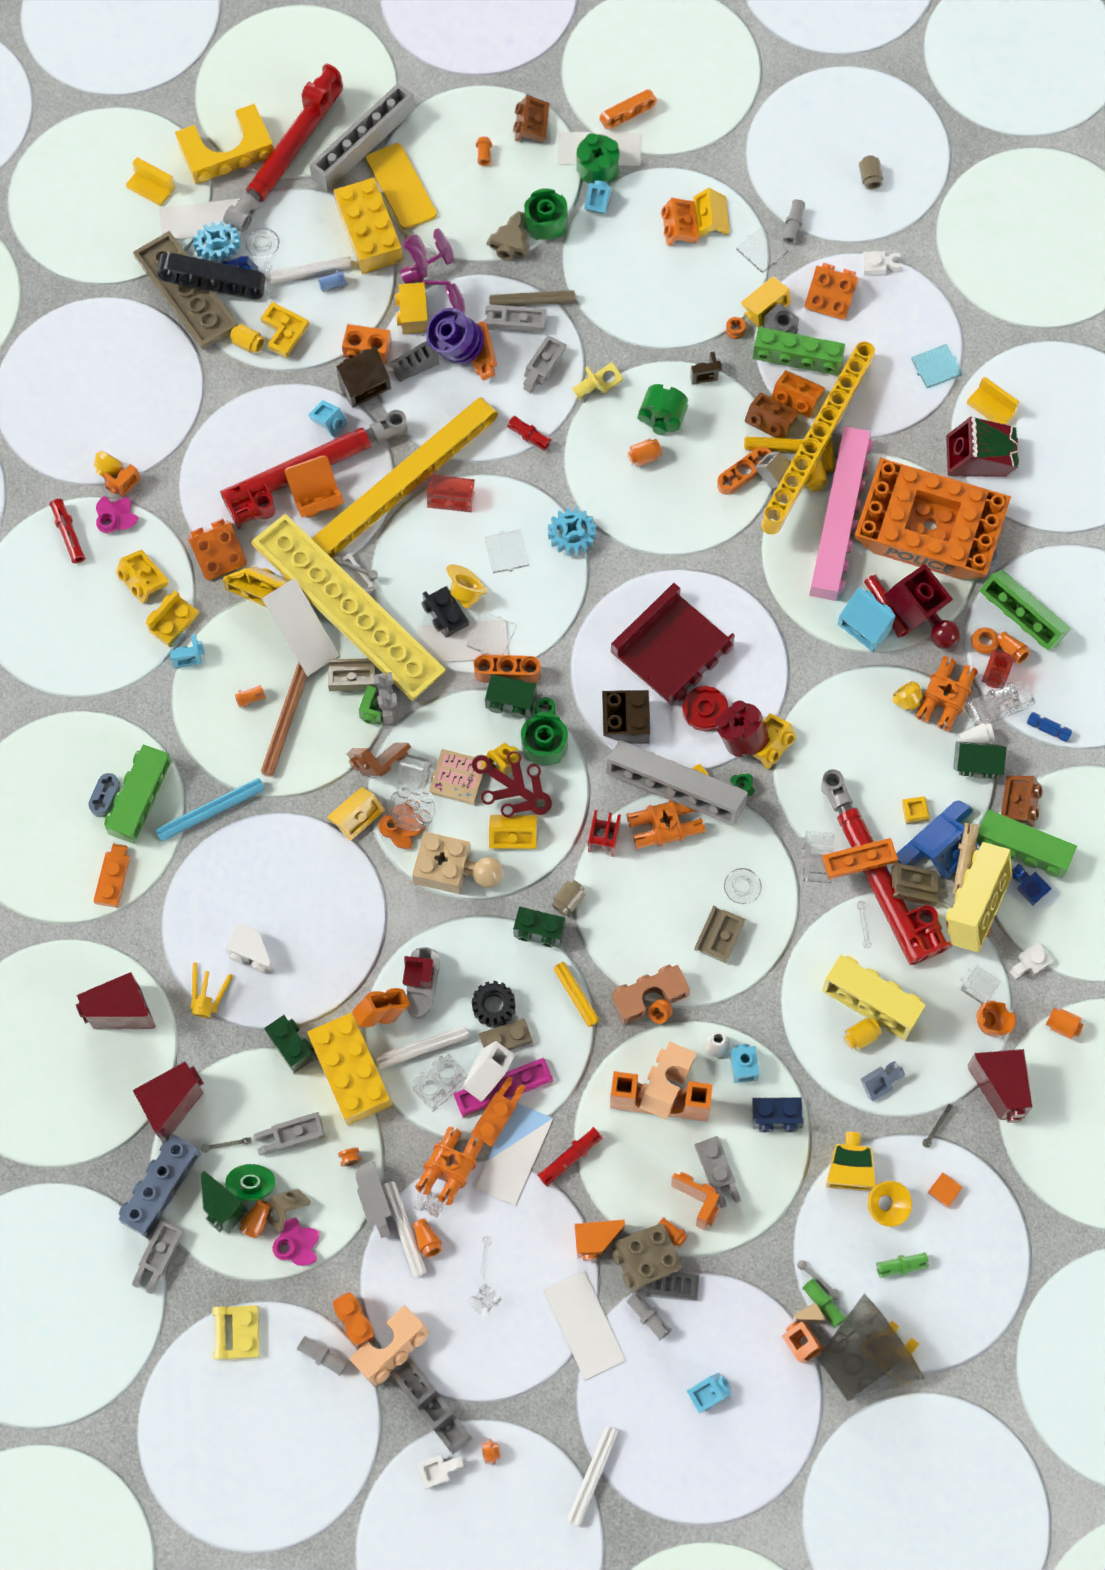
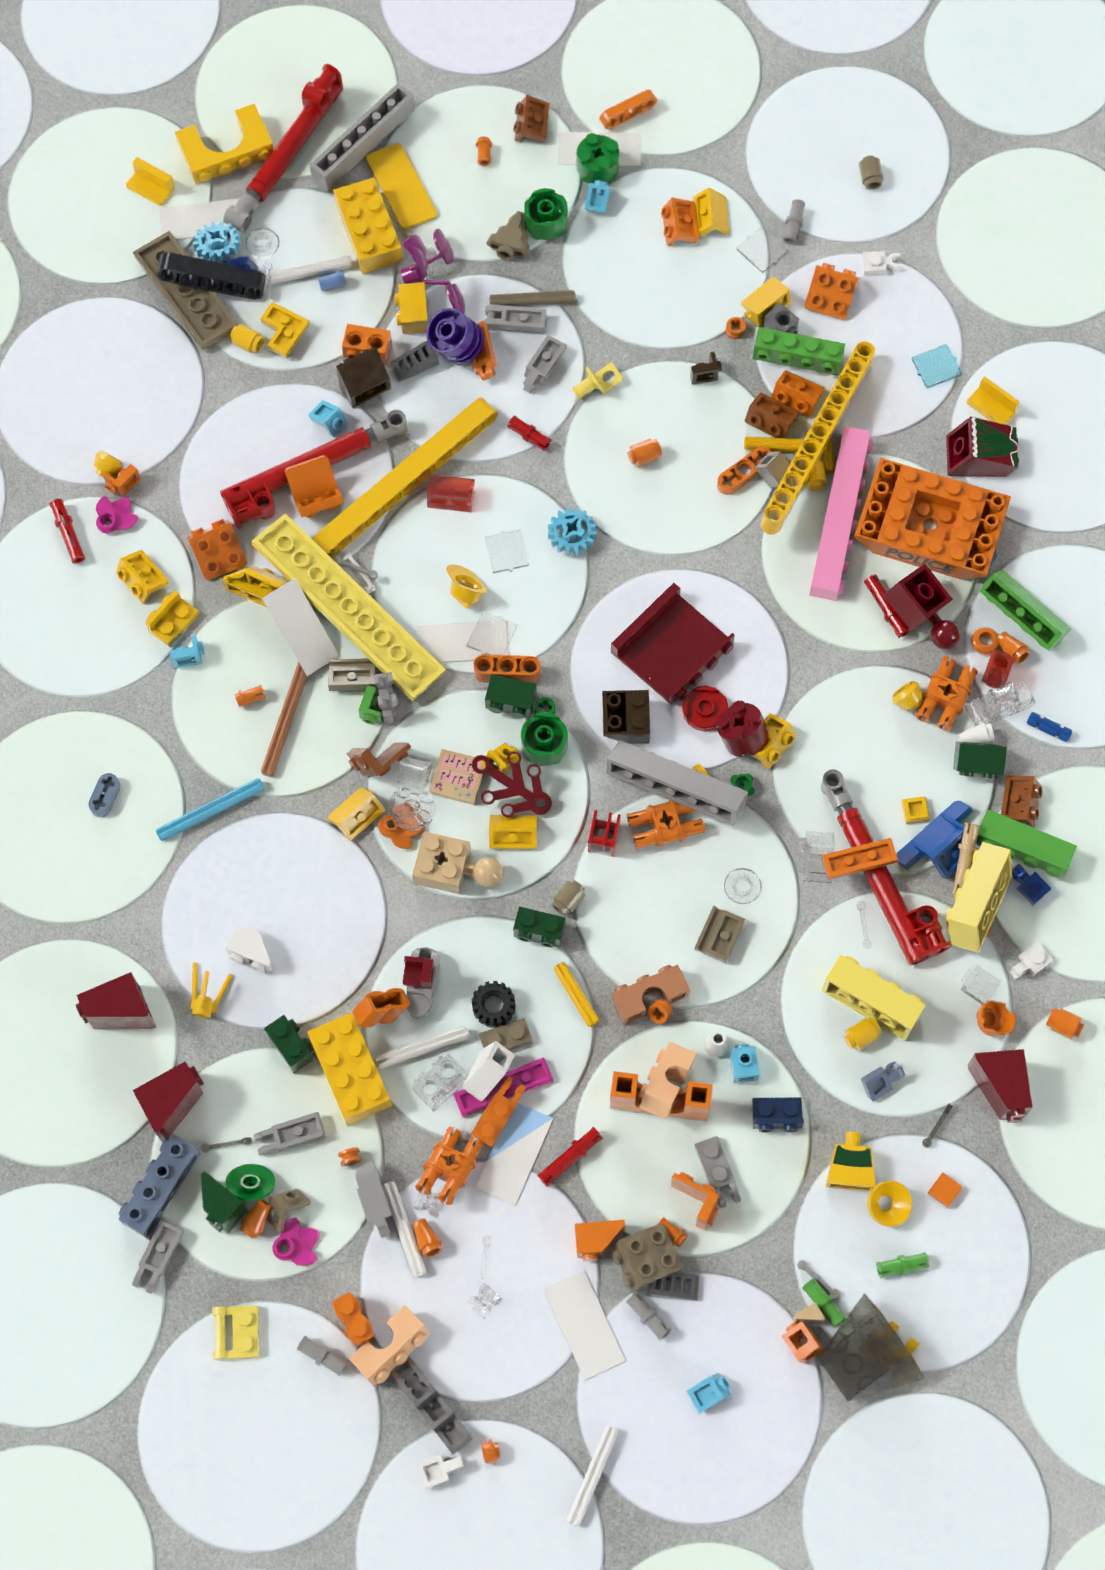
(112, 876): orange hinge -> none
(138, 793): bright green brick -> none
(445, 611): black bracket -> none
(663, 409): green brick -> none
(866, 619): medium azure slope -> none
(915, 884): dark tan plate -> none

